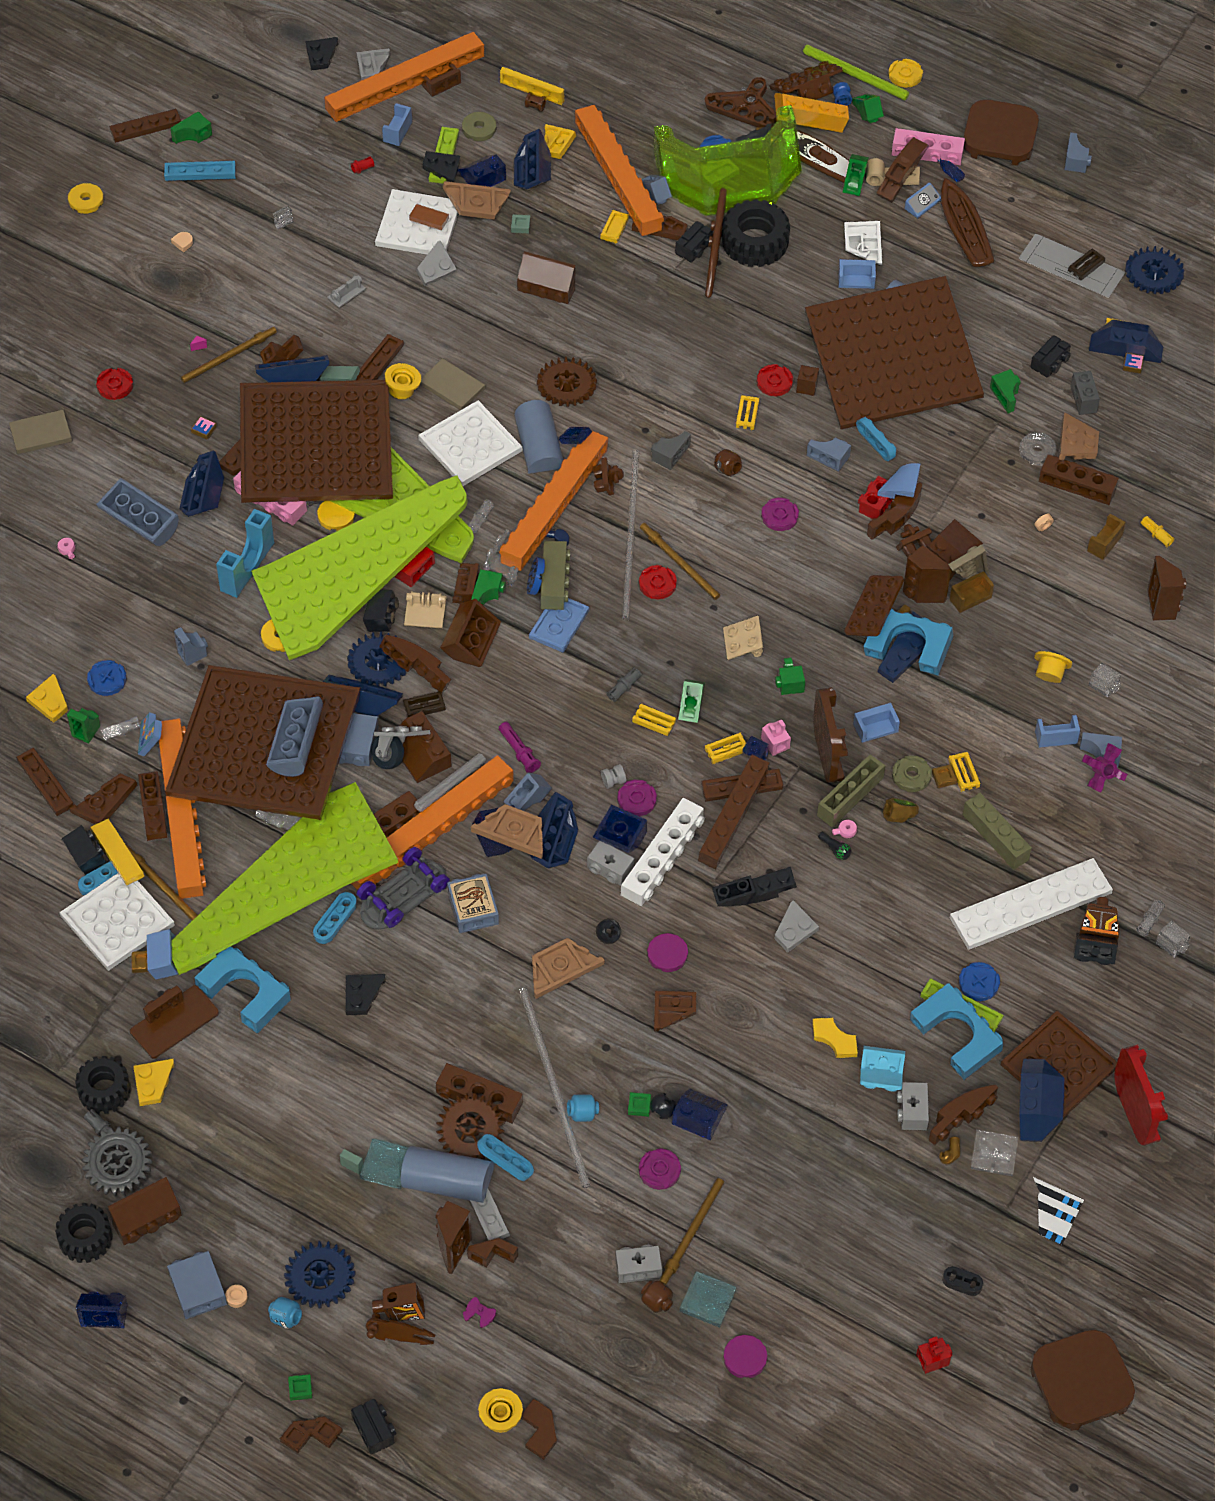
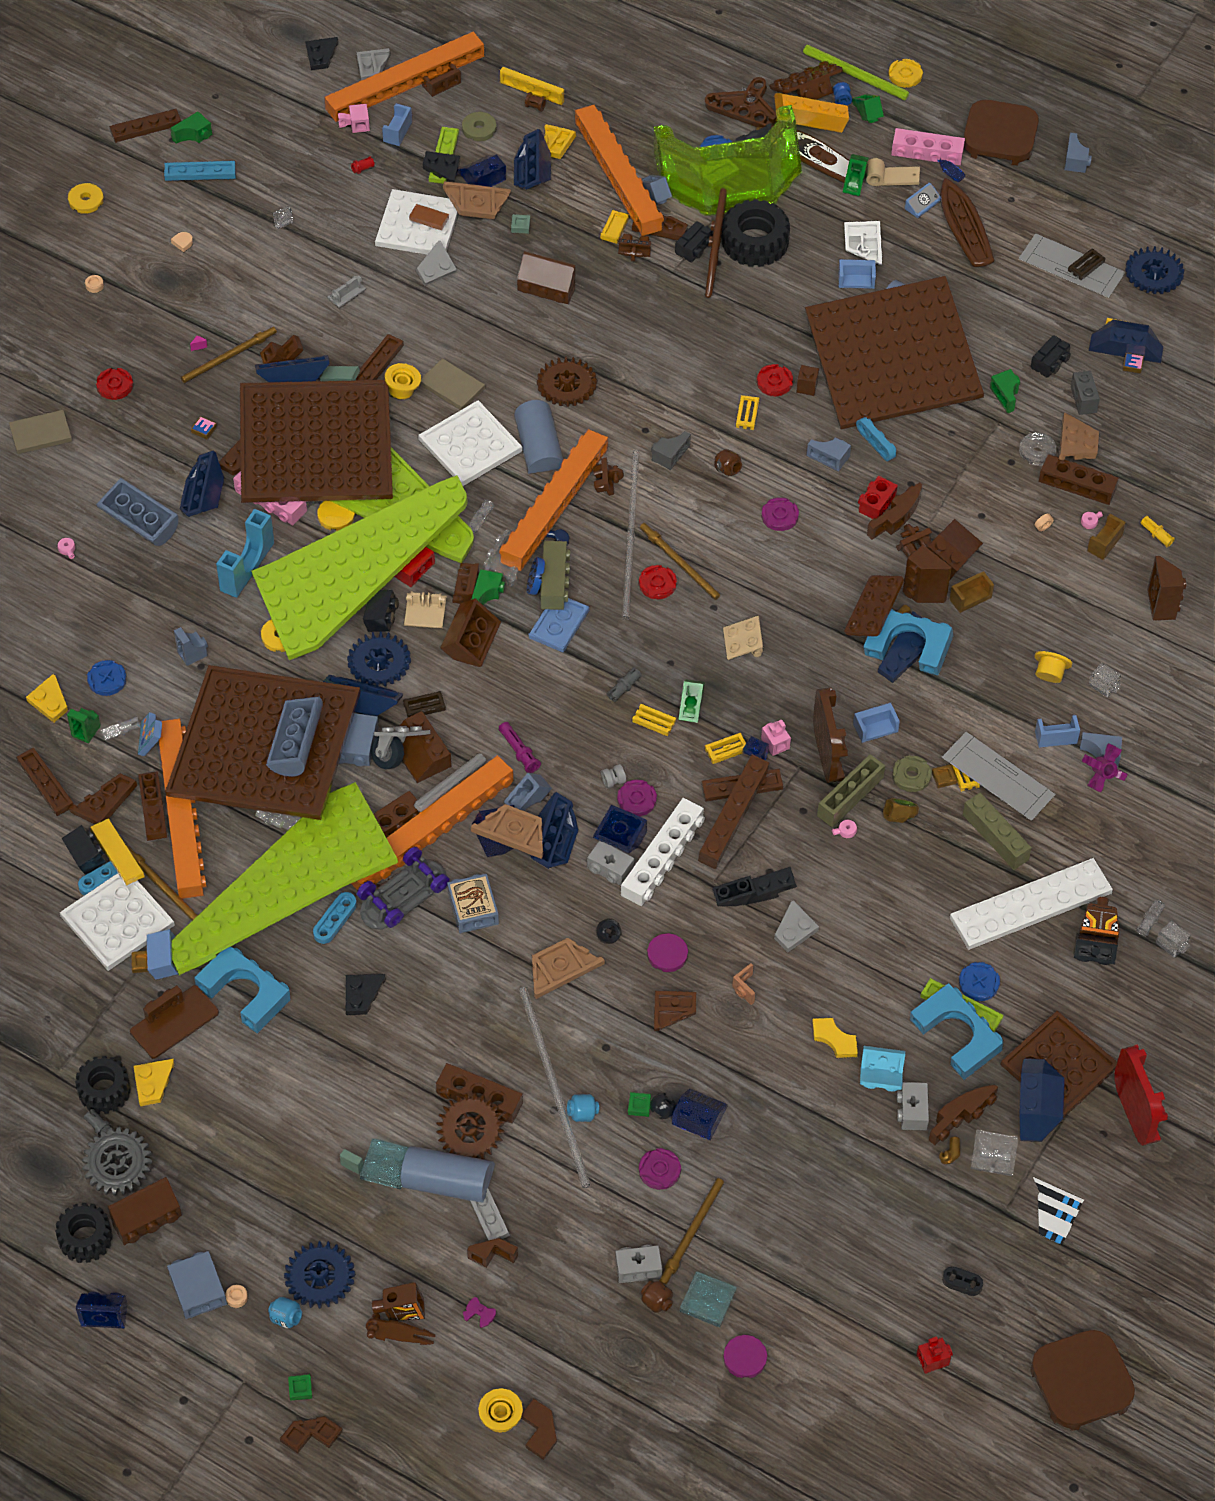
(94, 283): none -> light nougat tile
(357, 118): none -> bright pink brick
(373, 1426): black brick -> none
(412, 656): reddish brown slope -> none
(453, 1233): reddish brown slope -> none
(505, 1157): dark azure plate -> none
(575, 435): clear blue tile -> none
(634, 248): none -> reddish brown hips
(741, 988): none -> nougat bracket
(790, 678): green brick -> none
(839, 848): black piece -> none
(901, 168): reddish brown slope -> none
(902, 482): medium blue slope -> none
(971, 563): dark tan wing -> none
(998, 775): none -> light grey sticker
(1090, 520): none -> bright pink piece

